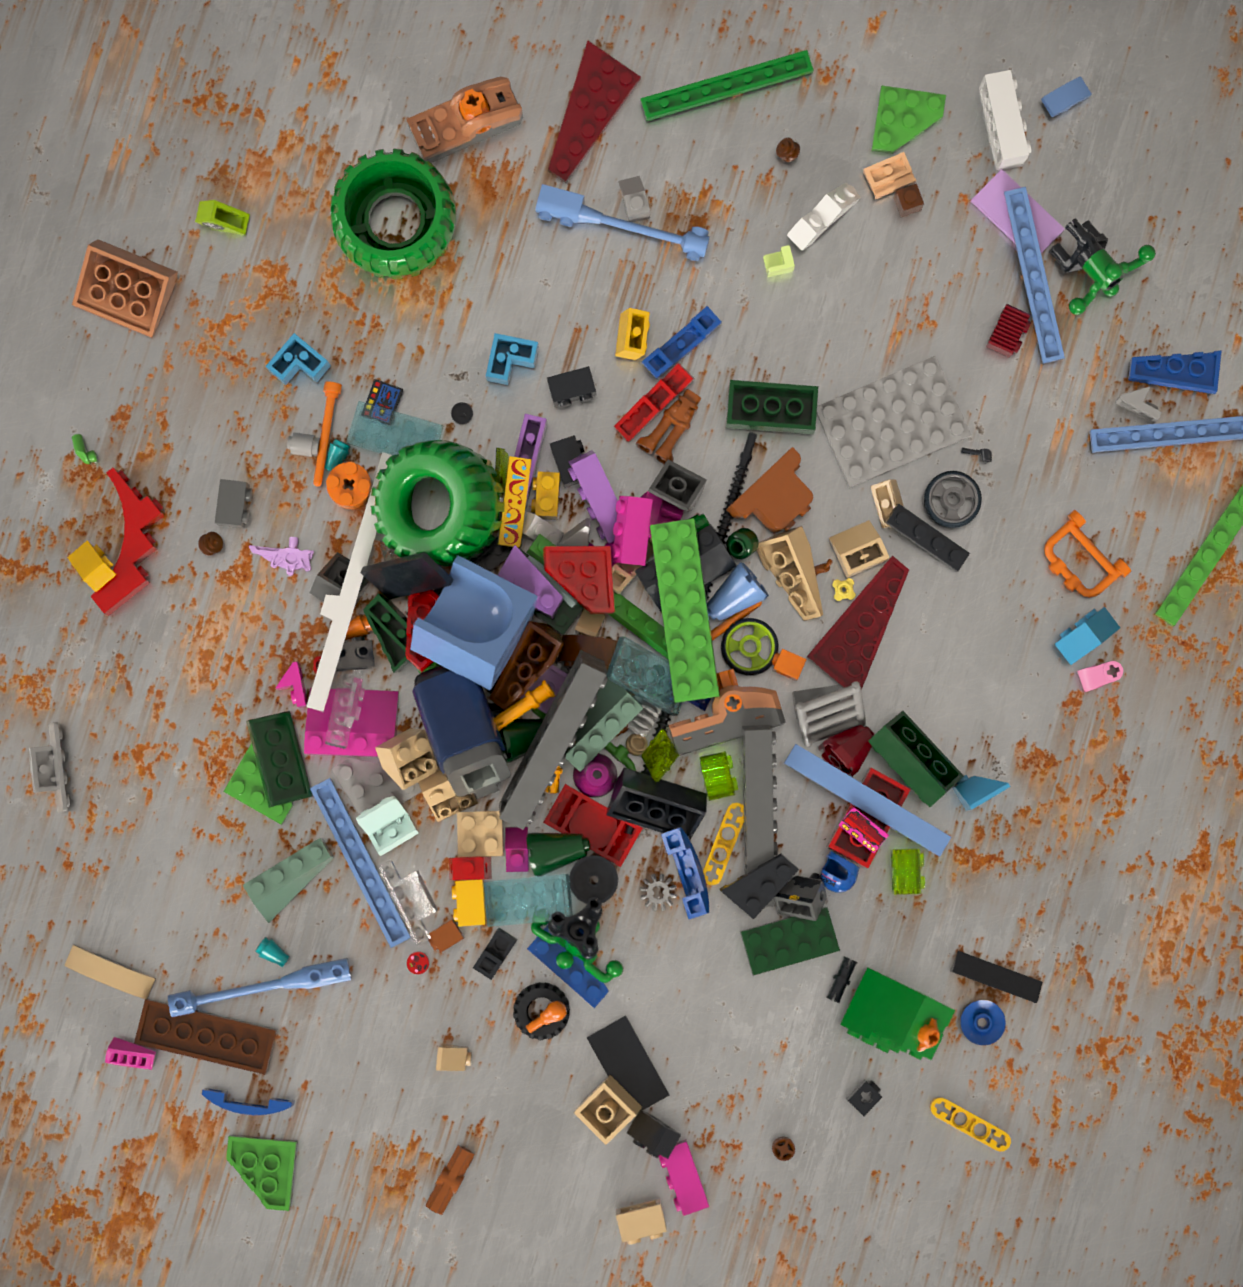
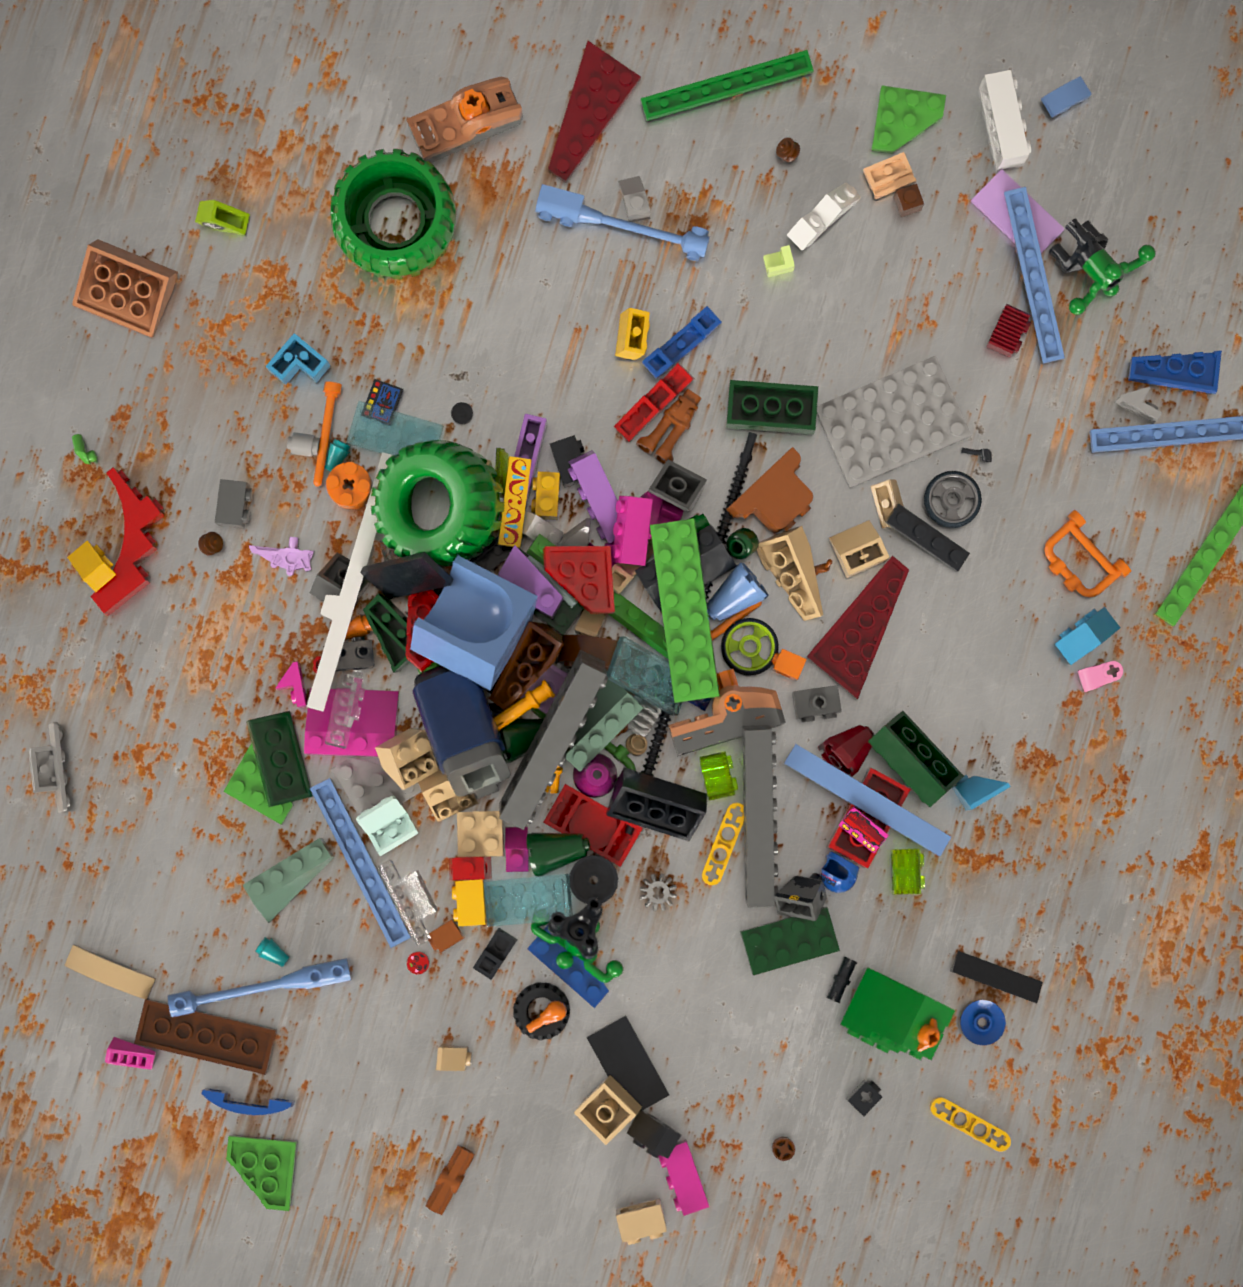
(509, 351): dark azure brick -> none
(571, 387): black brick -> none
(660, 755): clear neon green piece -> none
(690, 872): blue slope -> none
(761, 885): black wing -> none
(839, 594): light yellow plate -> none
(858, 711): light grey bar -> none

